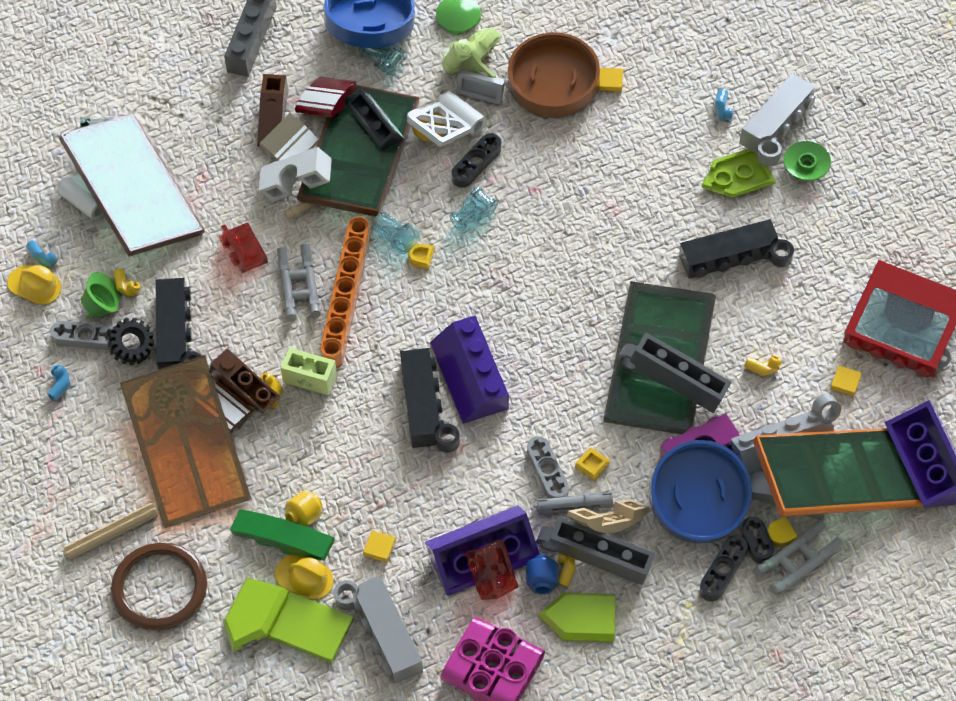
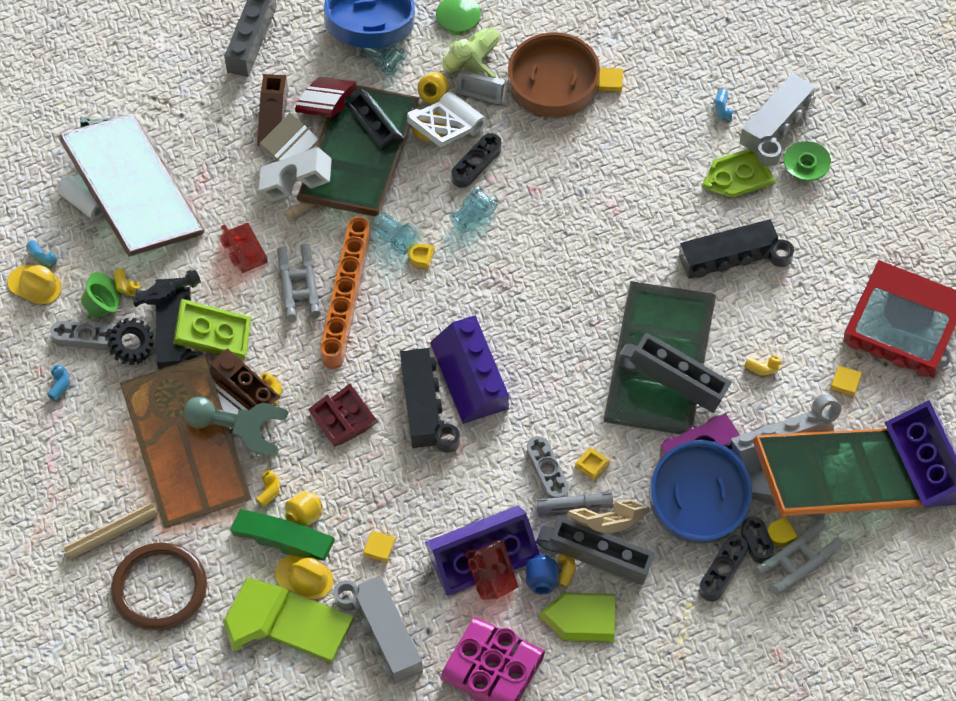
(160, 293): none -> black piece
(200, 413): none -> sand green piece
(211, 329): none -> lime tile
(271, 488): none -> yellow arm
(308, 371): yellowish green brick -> none
(343, 415): none -> dark red slope
(432, 87): none -> yellow head

